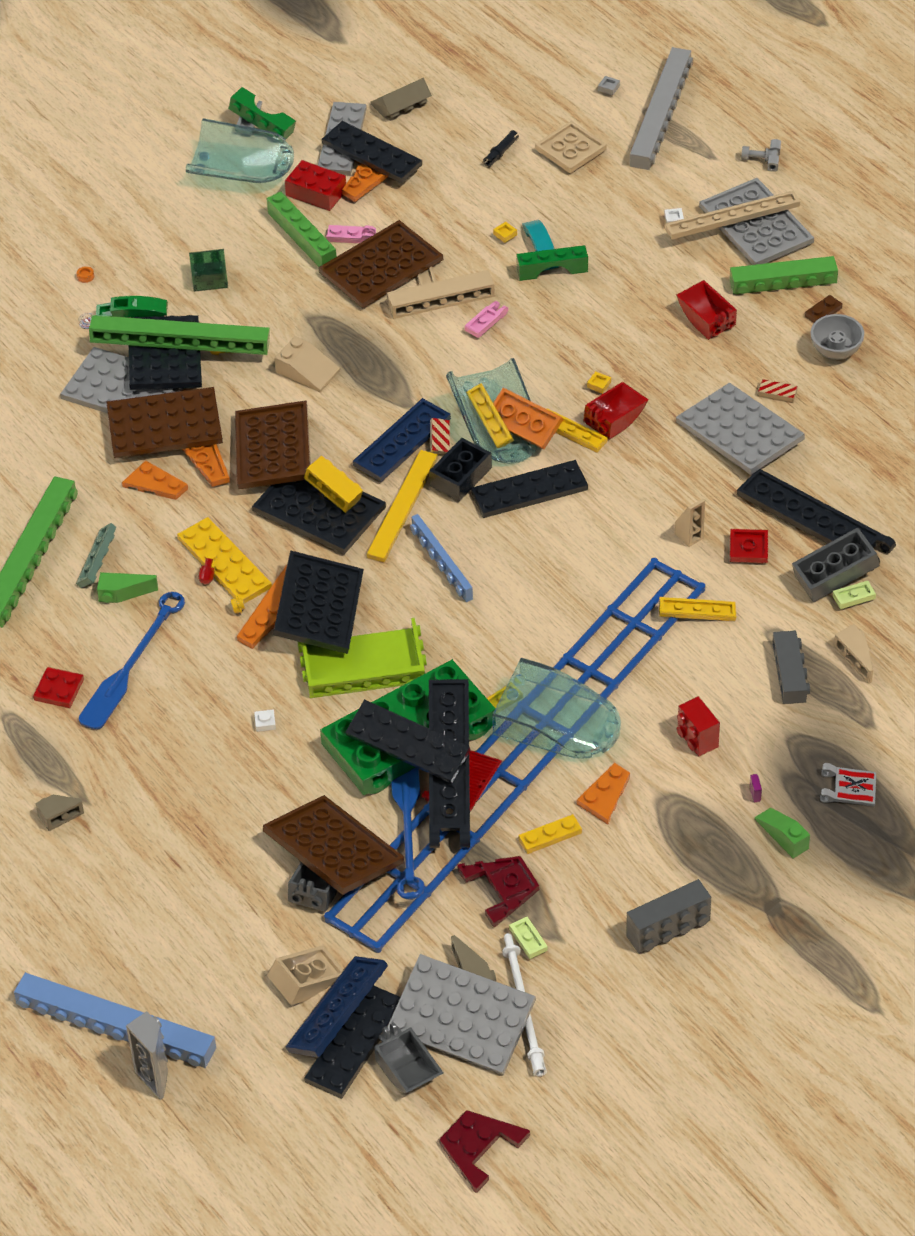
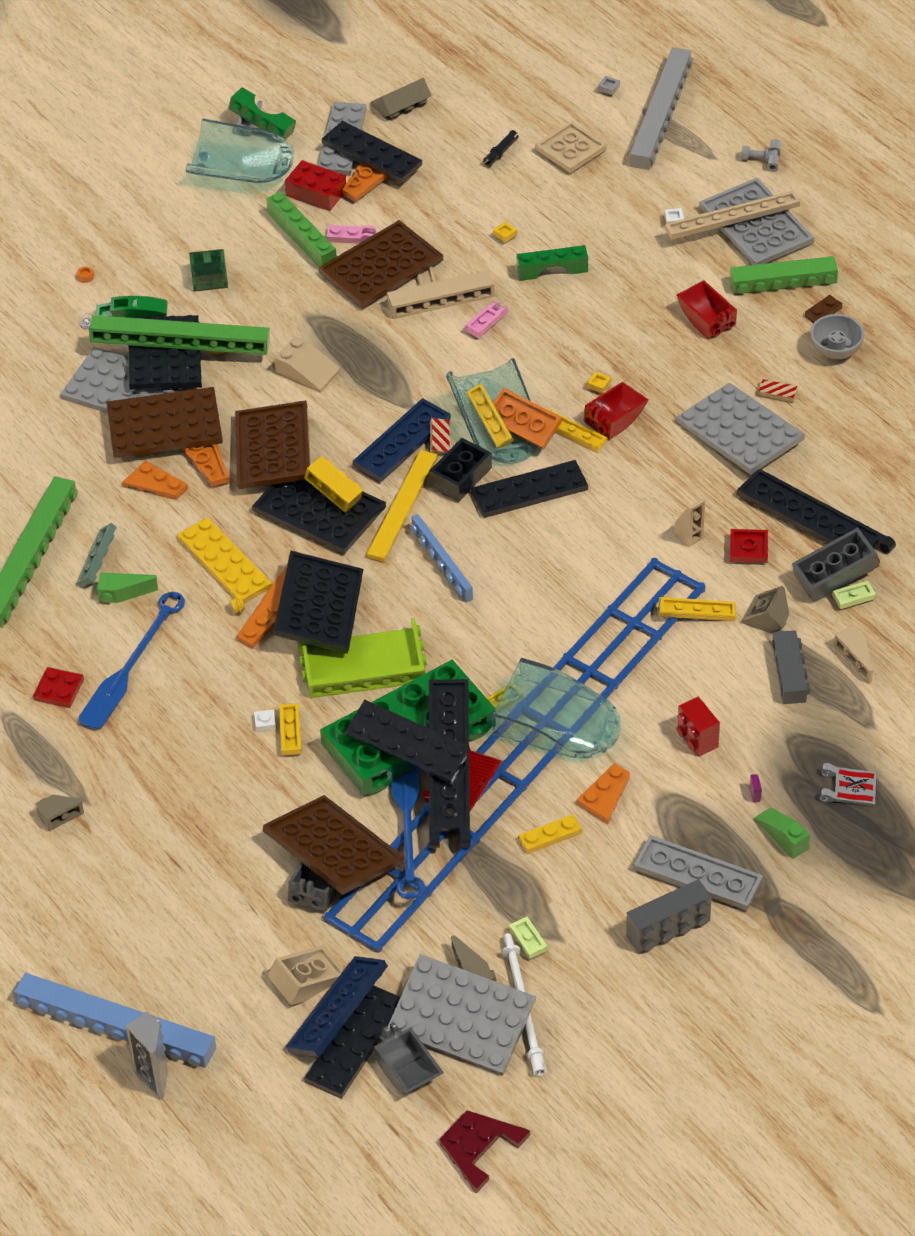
(206, 572): red cylinder -> none
(290, 729): none -> yellow plate
(510, 881): dark red wing -> none
(538, 236): teal slope -> none
(682, 866): none -> light grey plate
(768, 610): none -> dark tan slope

